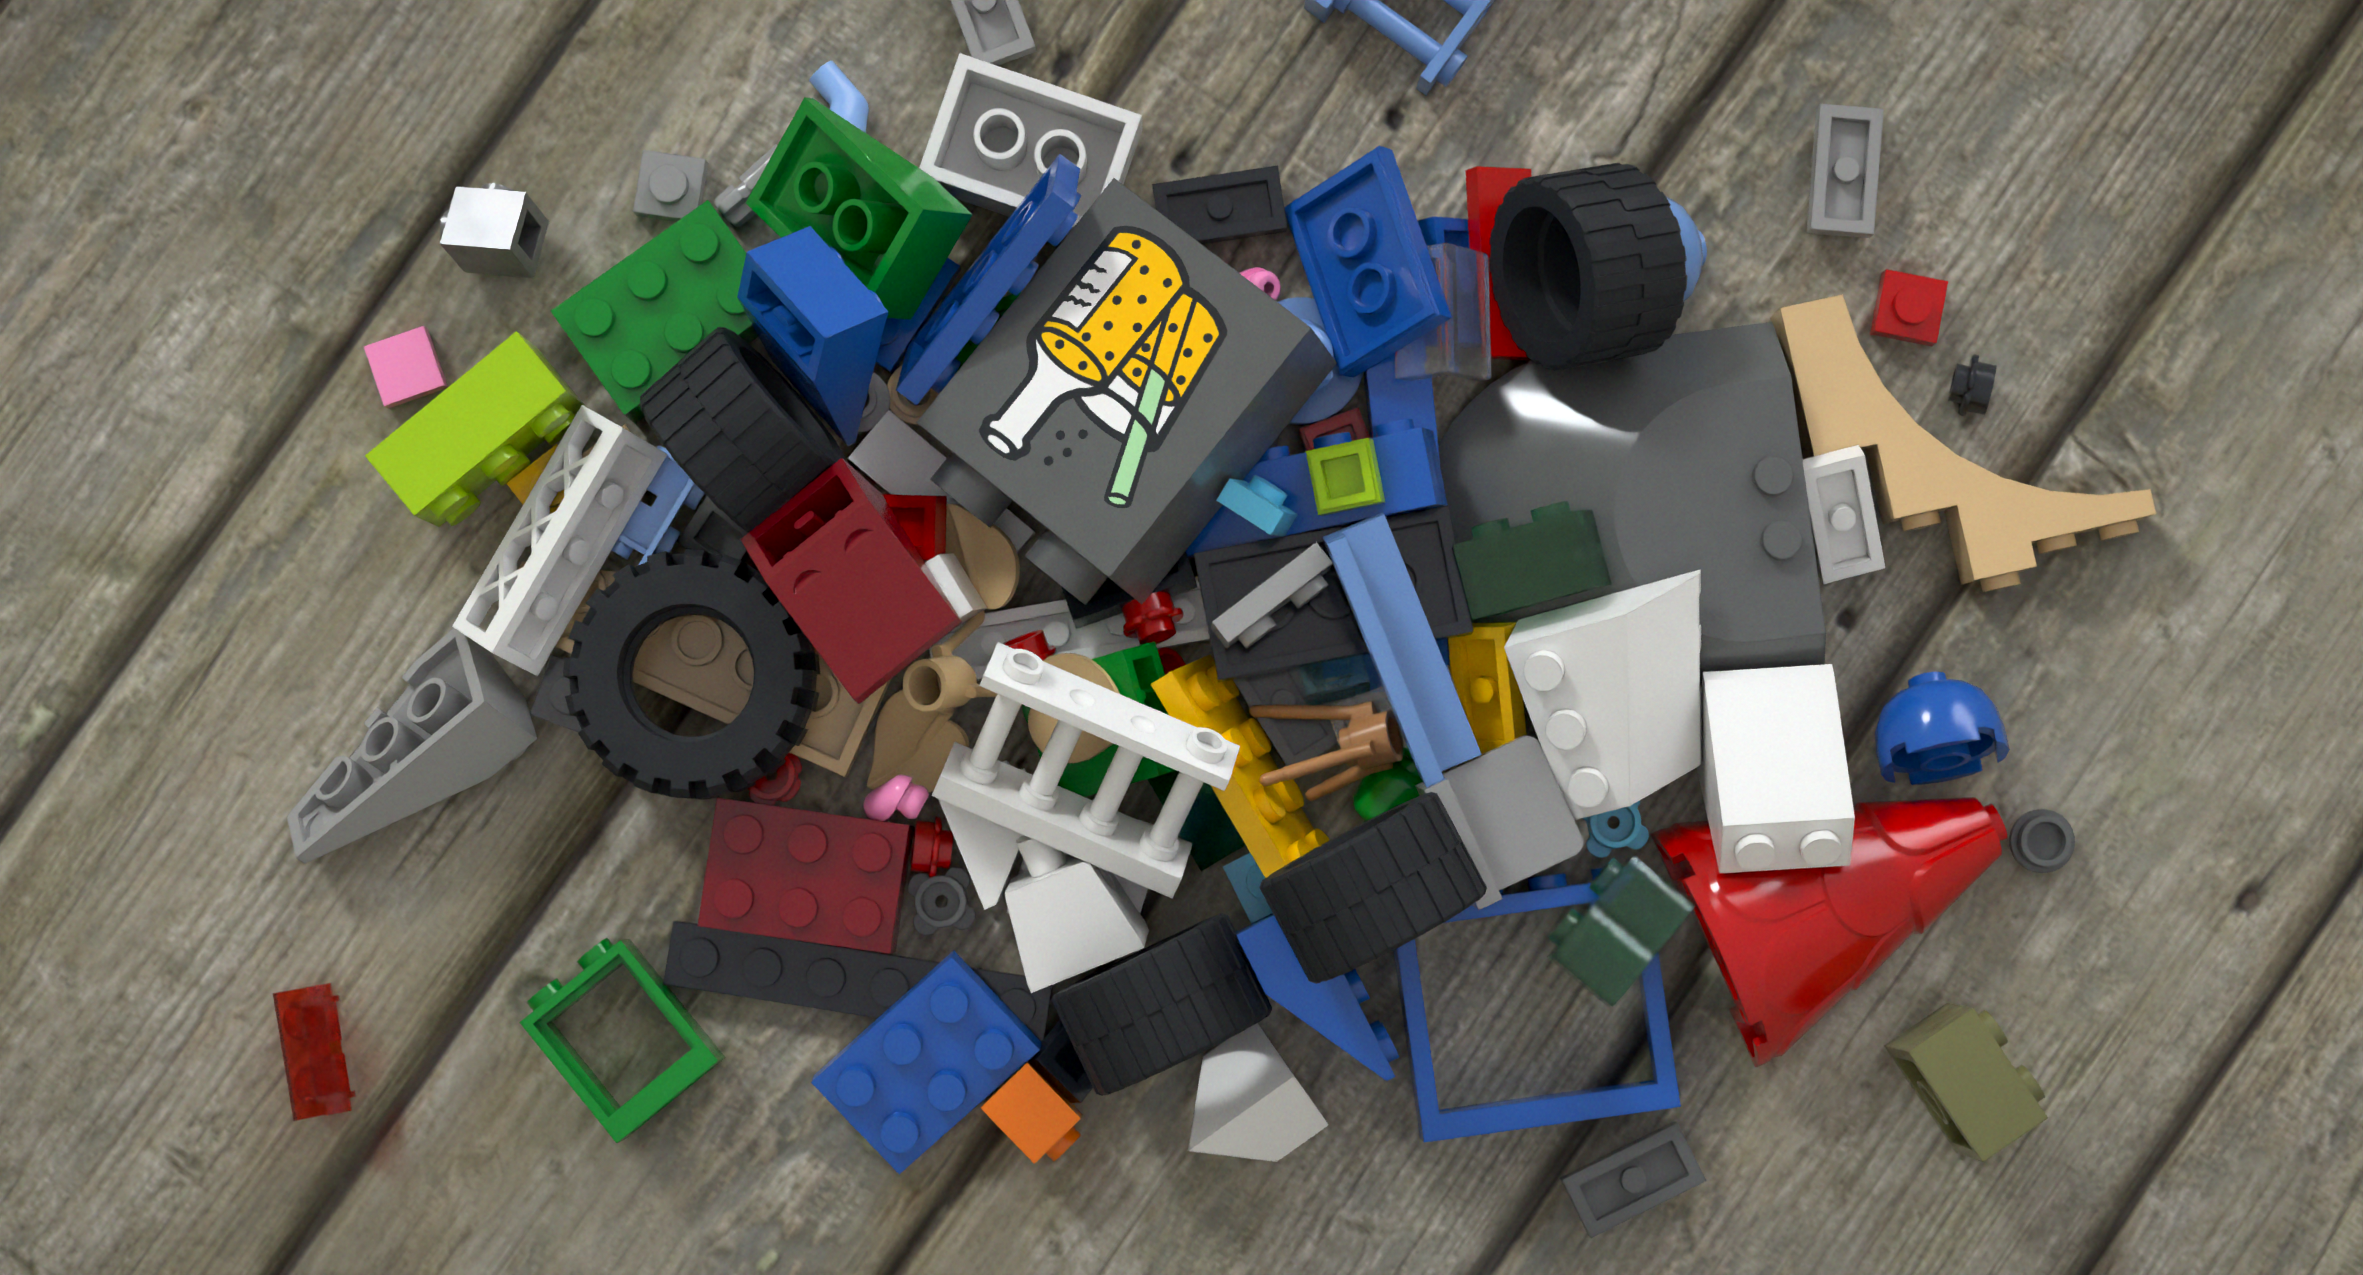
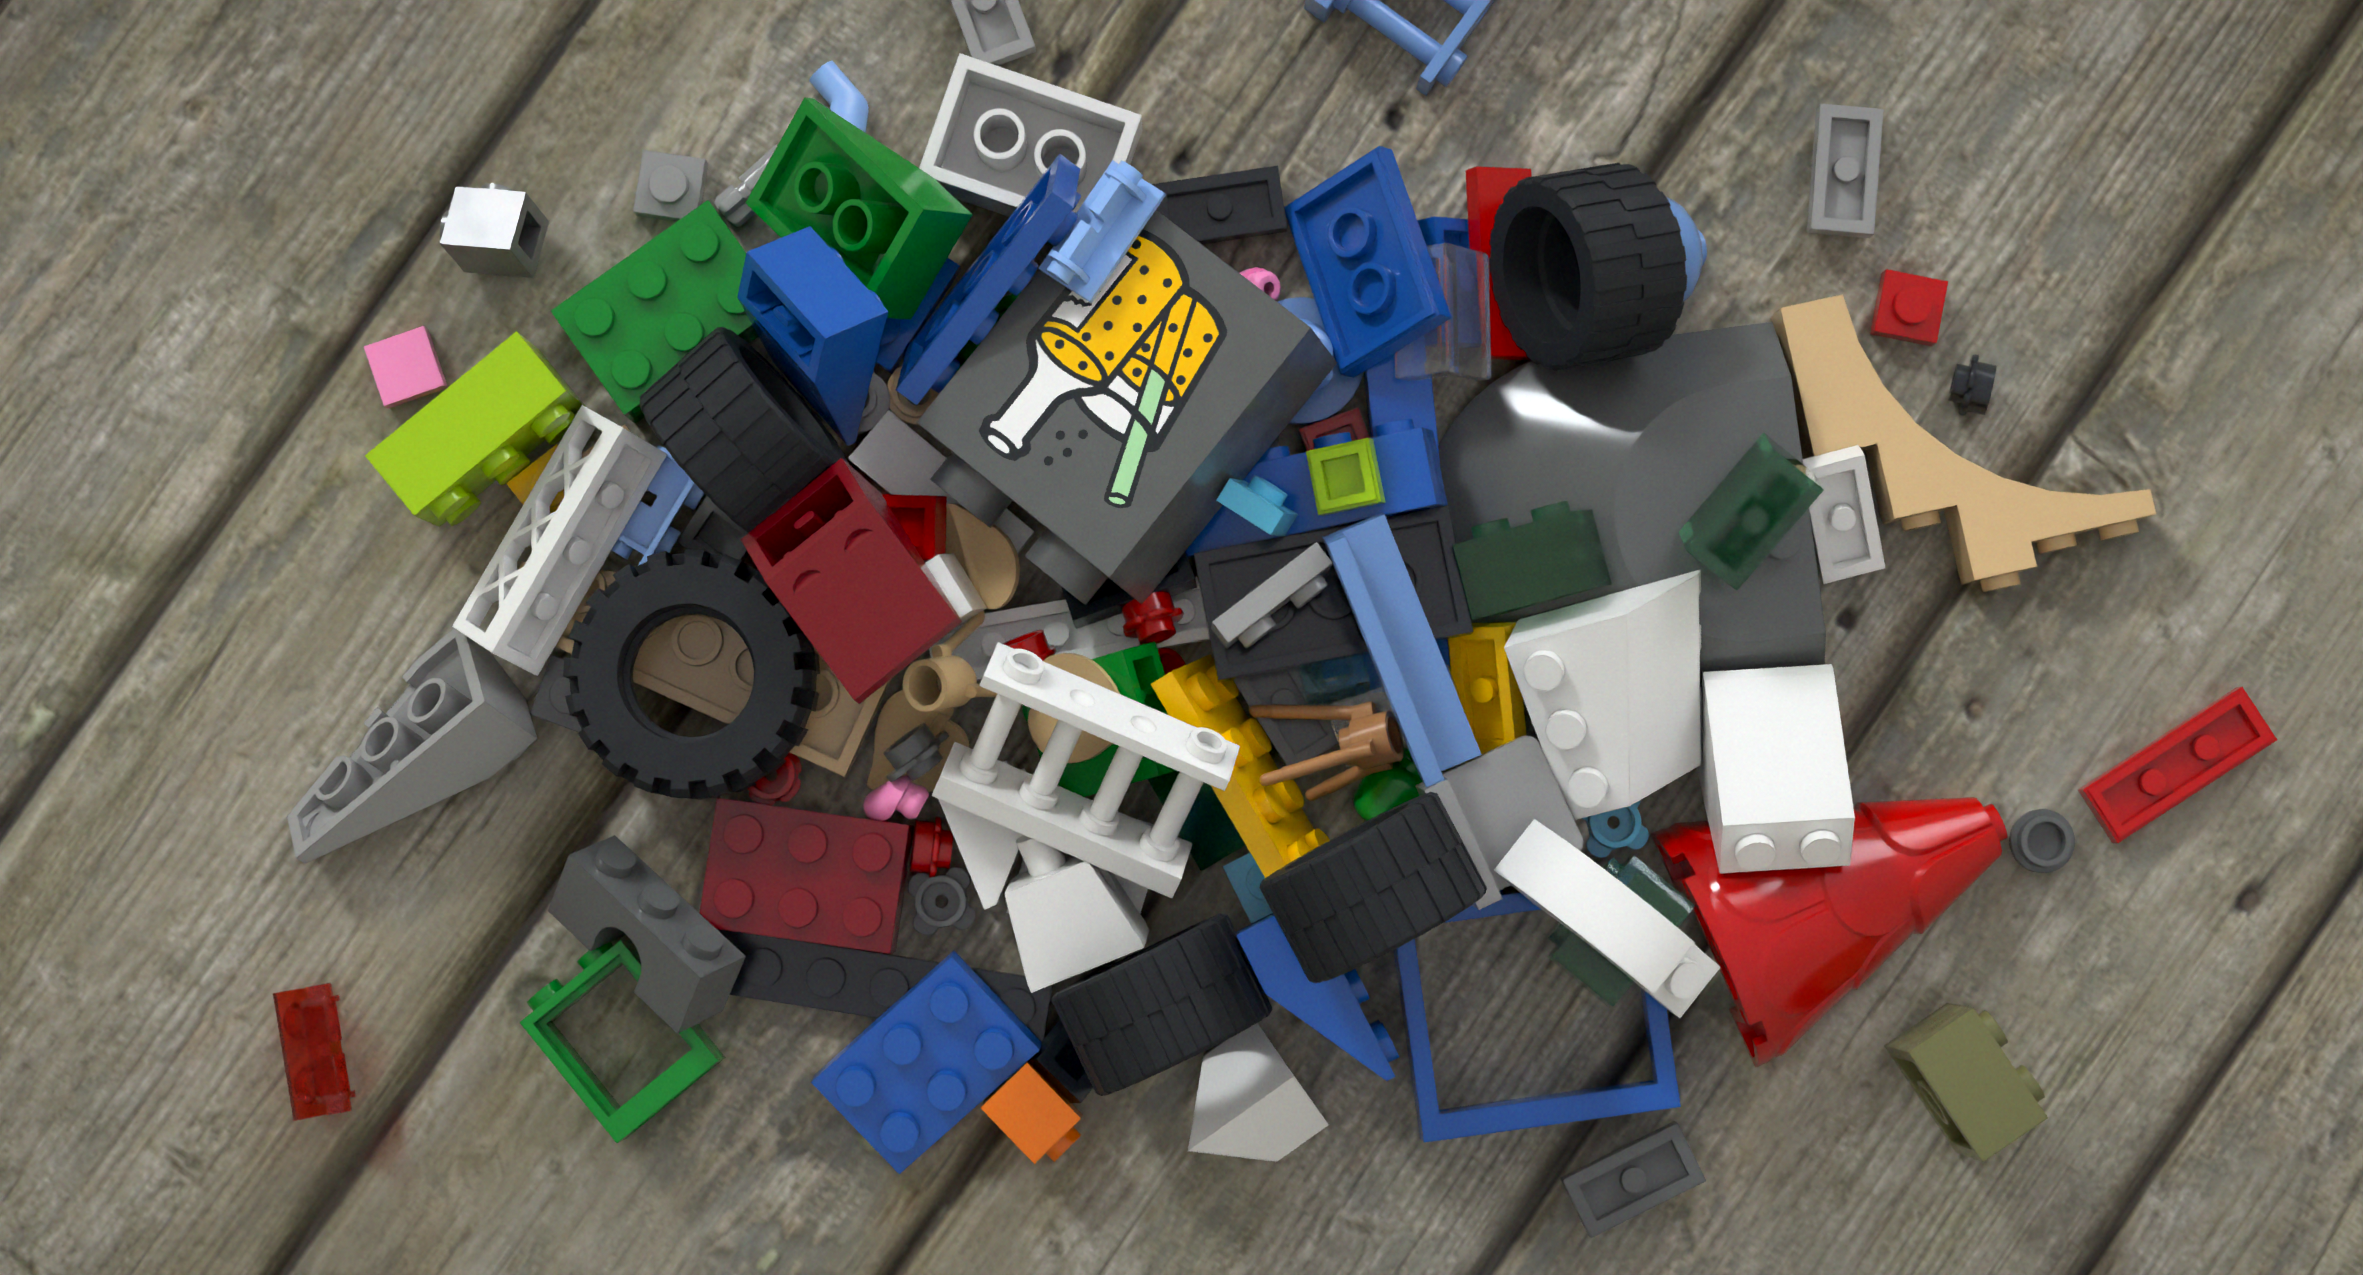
(682, 956): none -> dark grey arch
(915, 752): none -> dark grey plate
(1103, 231): none -> light blue hinge
(1608, 917): none -> white arch
(1750, 511): none -> clear green brick
(1938, 730): blue cylinder -> none
(2177, 765): none -> red tile

